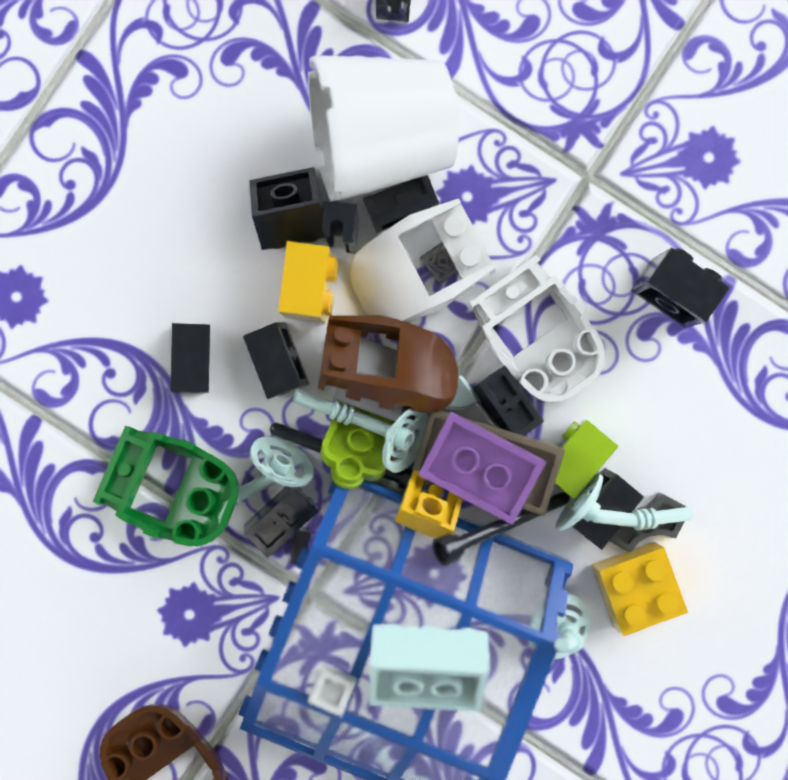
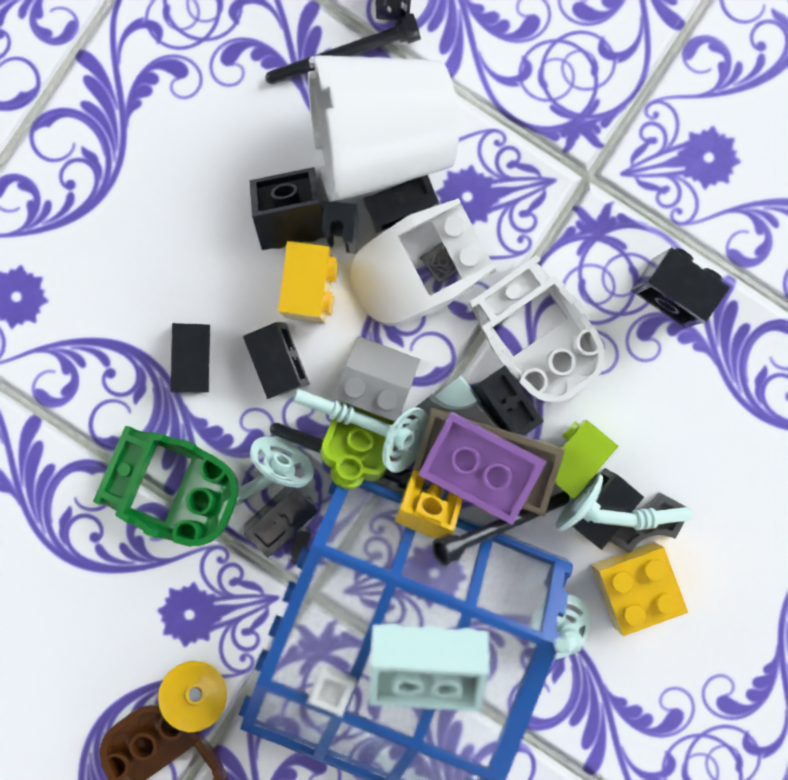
(180, 709): none -> yellow dish
(405, 31): none -> black piece
(424, 364): reddish brown slope -> none

